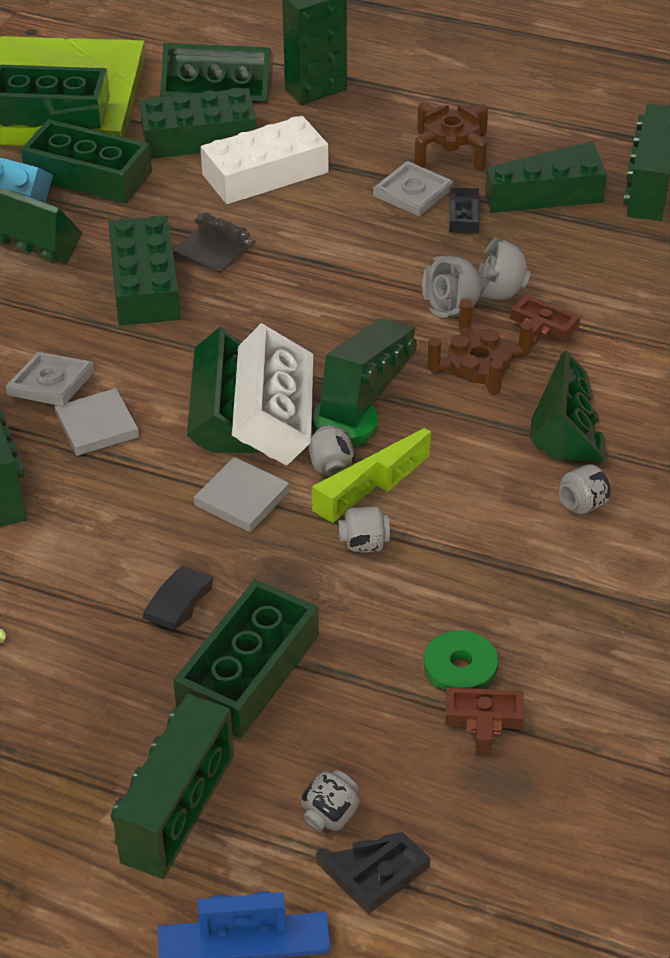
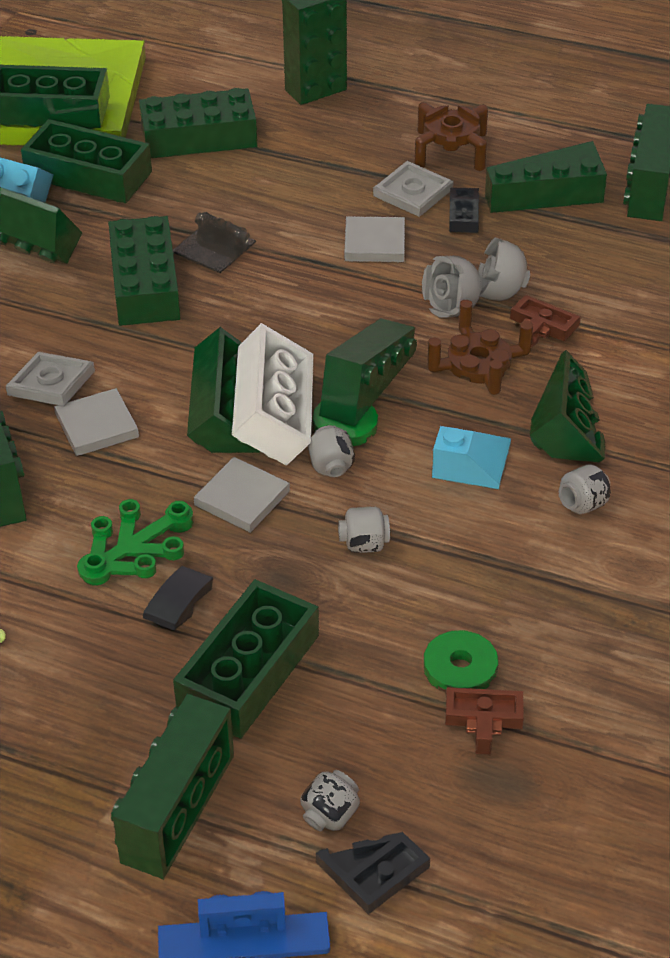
(100, 565): none -> green plant
(216, 68): dark green slope -> none
(264, 159): white brick -> none
(375, 239): none -> light grey tile
(383, 469): lime slope -> none
(469, 457): none -> medium azure slope

